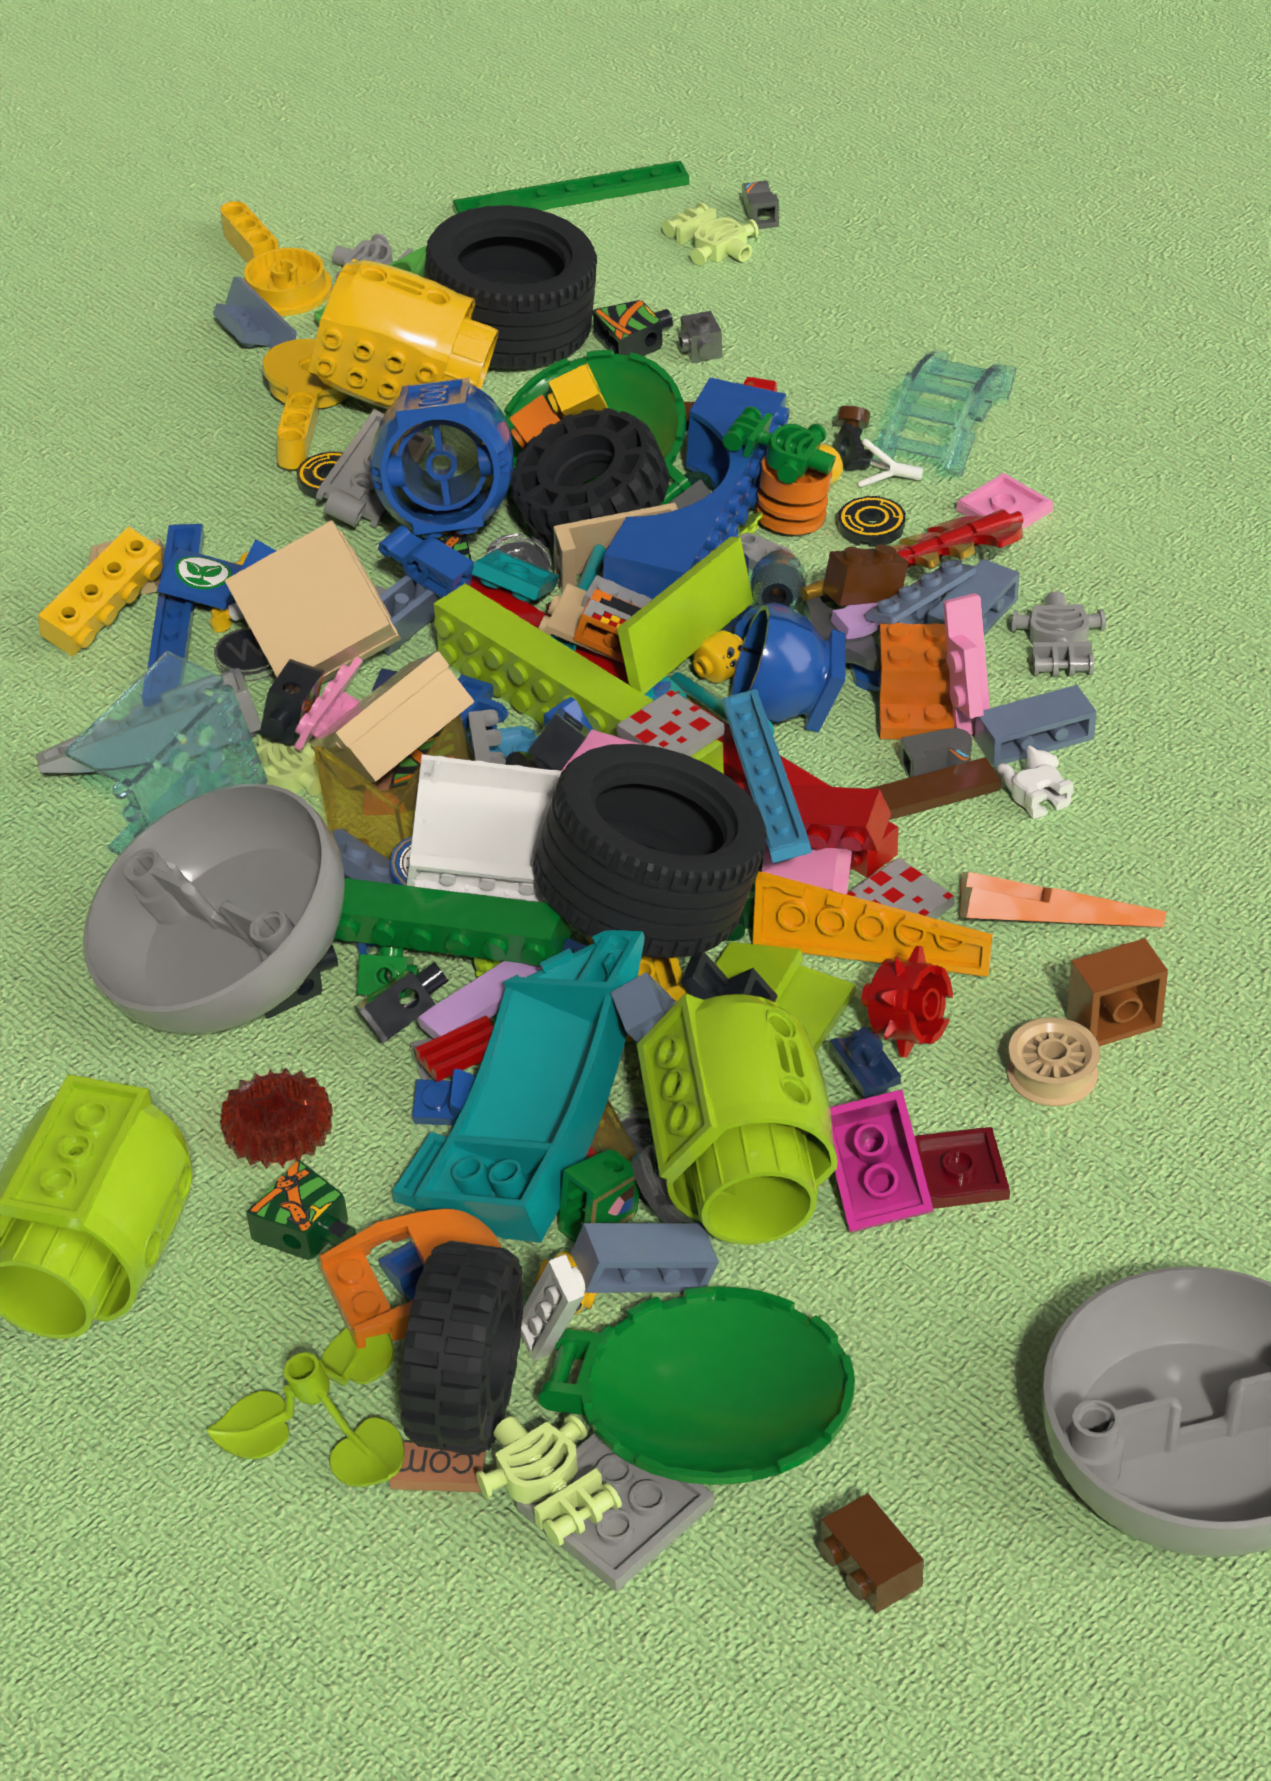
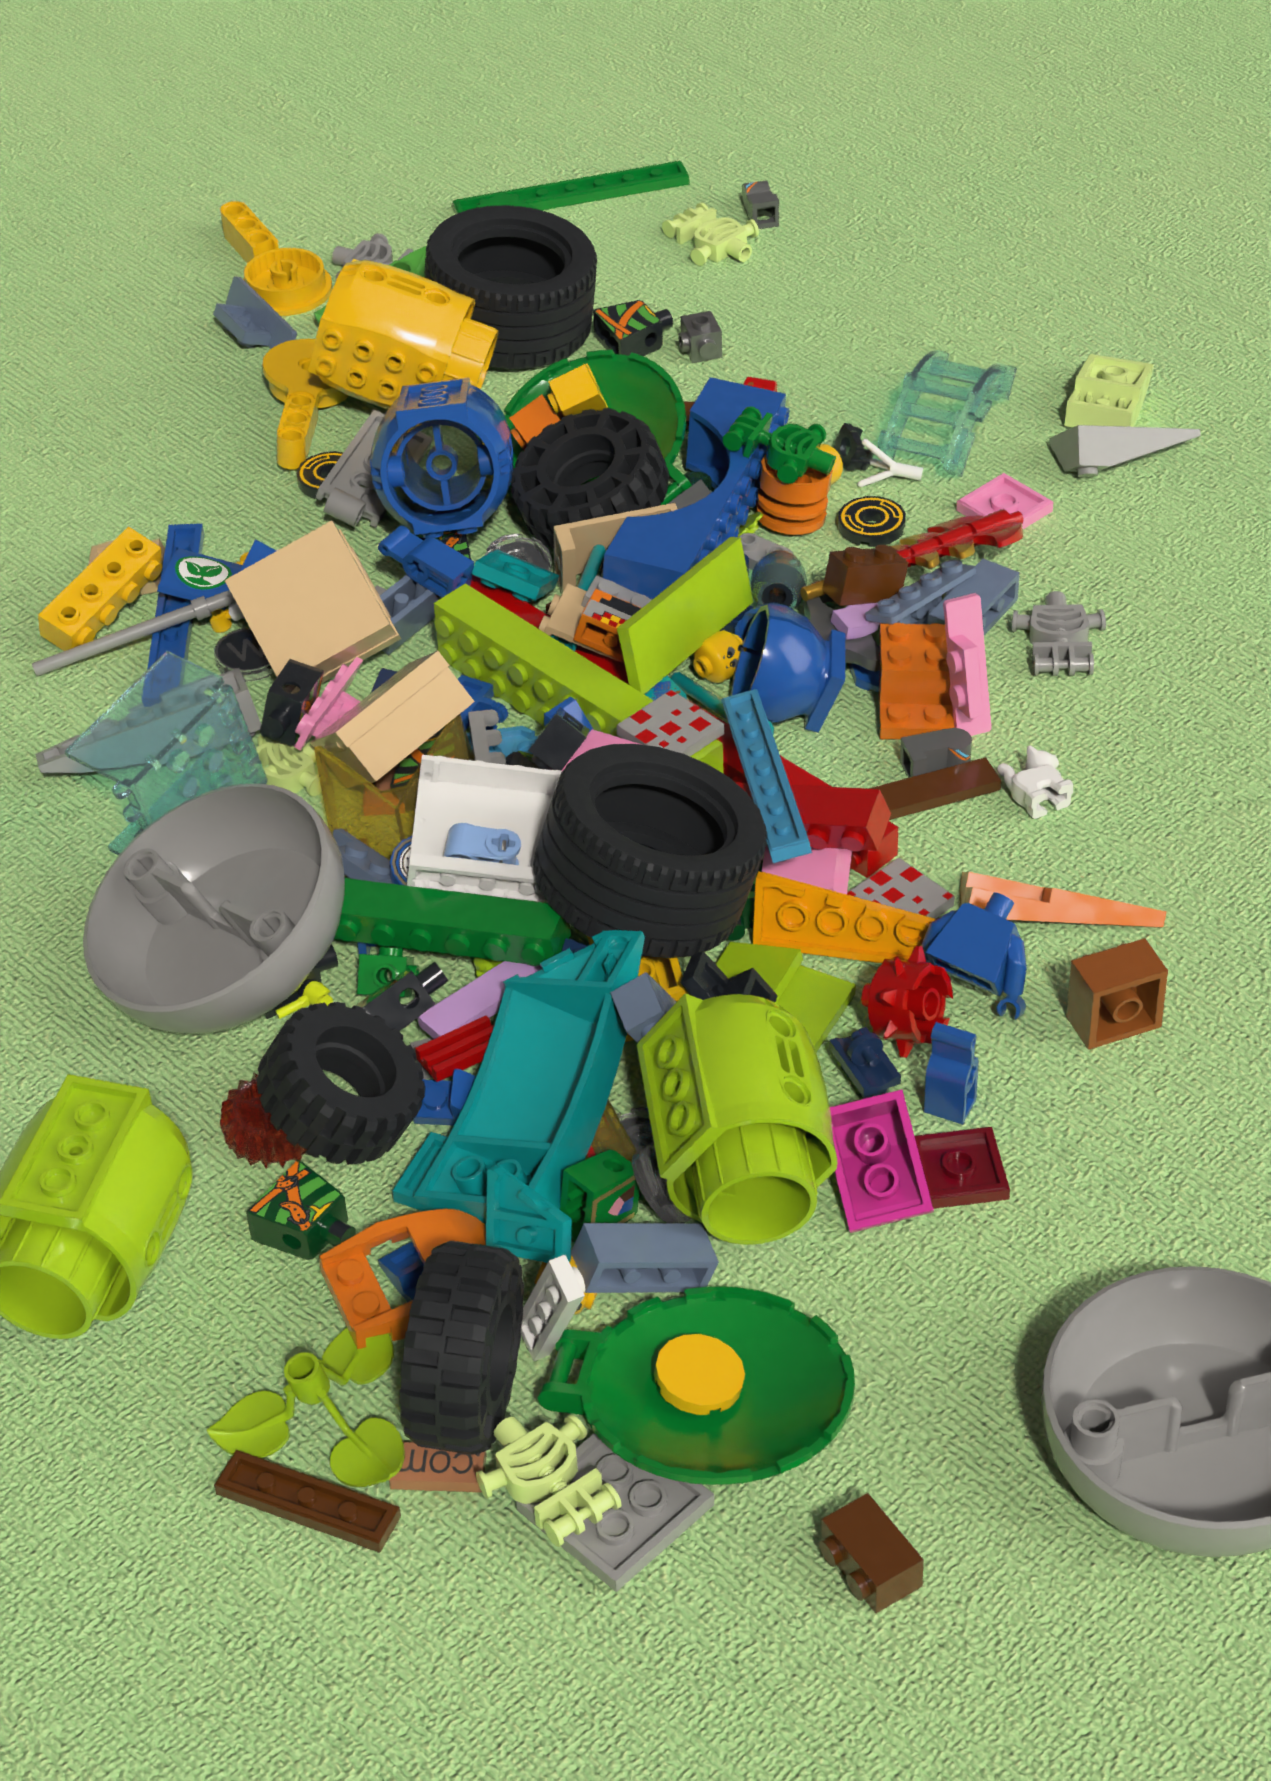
(199, 608): none -> light grey bar
(308, 1501): none -> reddish brown tile
(313, 994): none -> neon yellow hand
(318, 1111): none -> black tyre
(482, 844): none -> light blue piece
(524, 1219): none -> teal wing
(699, 1374): none -> yellow tile
(853, 415): reddish brown tile -> none
(951, 1074): none -> blue piece
(981, 949): none -> blue torso
(1040, 721): sand blue brick -> none
(1053, 1061): tan wheel -> none
(1096, 448): none -> wedge
(1108, 392): none -> yellowish green slope

